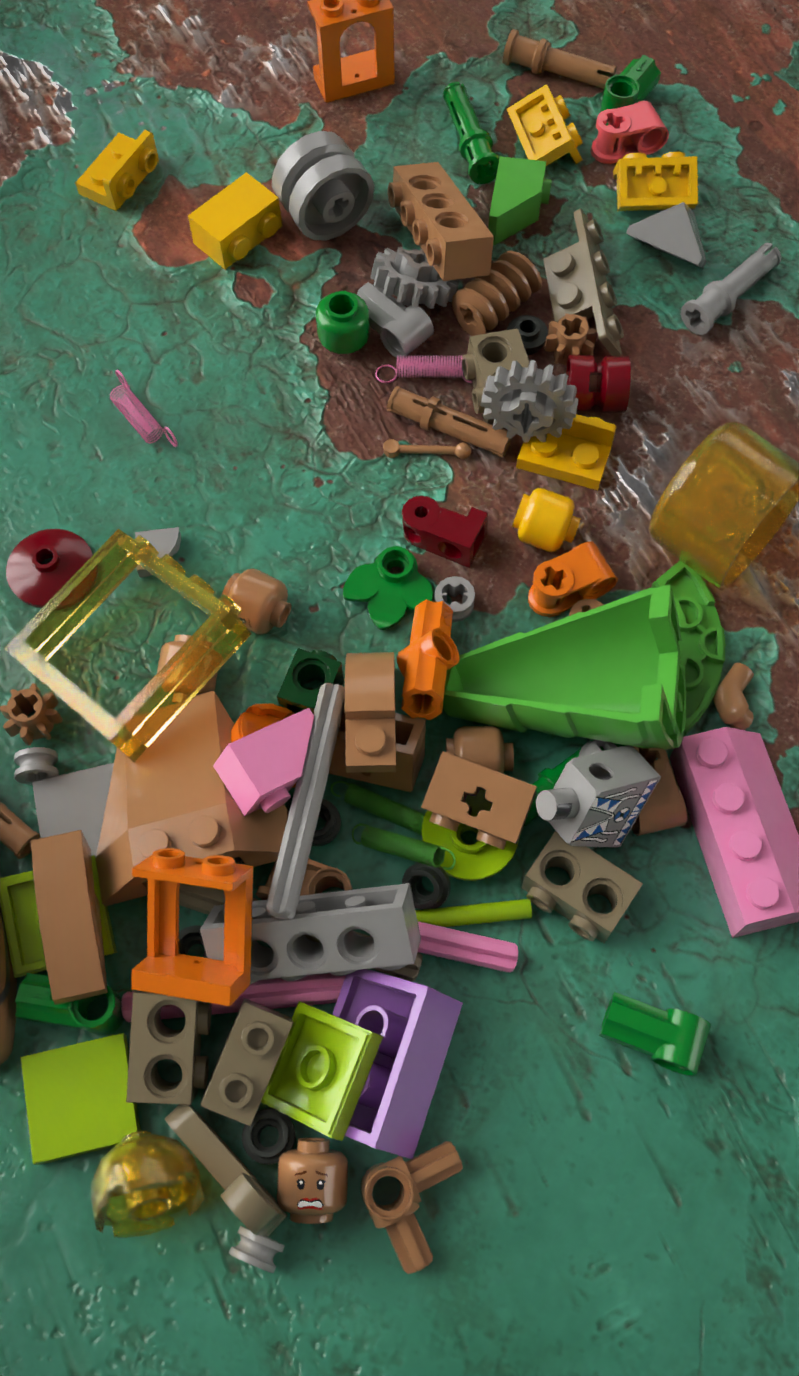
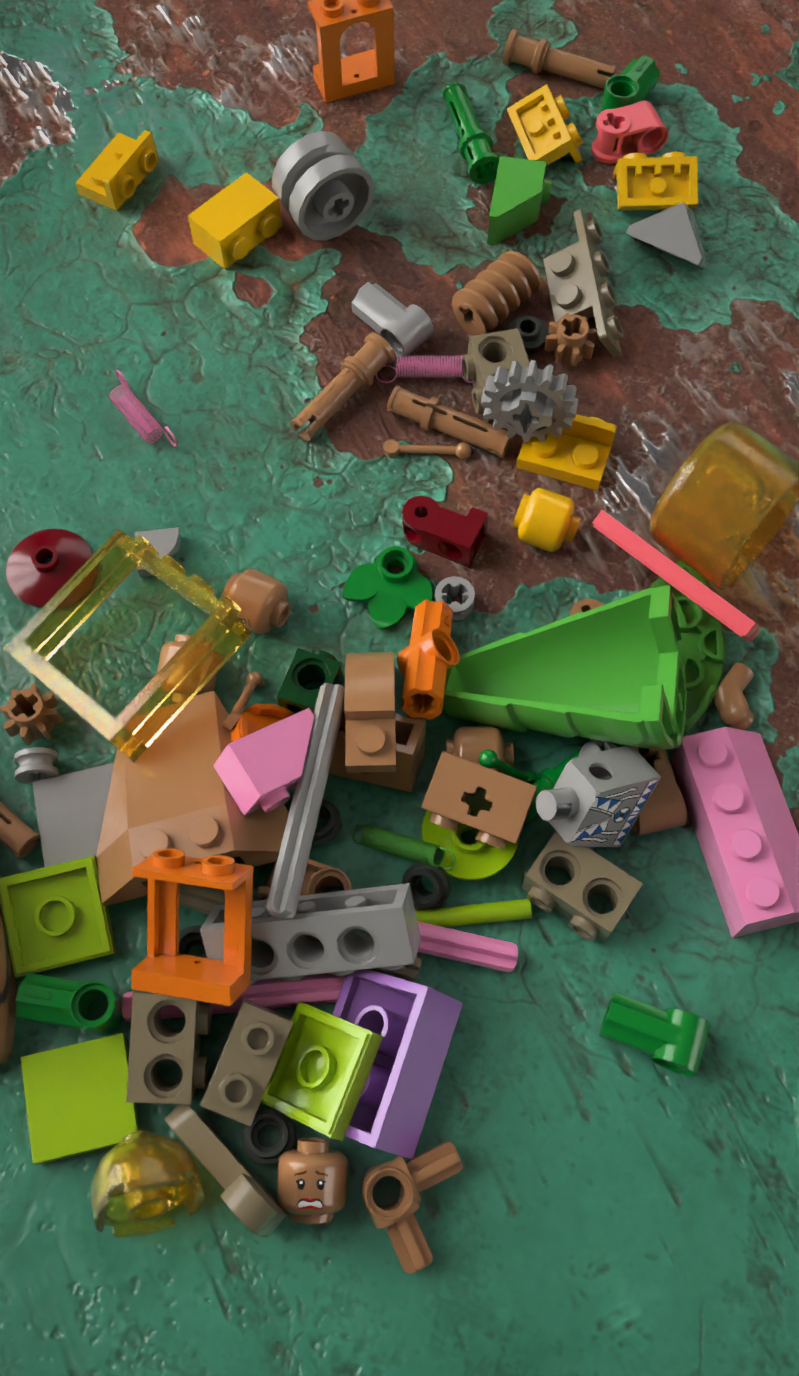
(69, 916): medium nougat slope -> none
(254, 681): none -> medium nougat hinge
(256, 1250): light grey bush -> none
(342, 322): green head -> none
(355, 374): none -> medium nougat pin
(382, 807): bright green piece -> none
(411, 278): light grey gear -> none
(441, 221): medium nougat brick -> none
(489, 759): none -> green hinge
(570, 578): orange piece -> none
(612, 382): dark red wheel -> none
(676, 576): none -> coral tile
(721, 296): light grey pin -> none

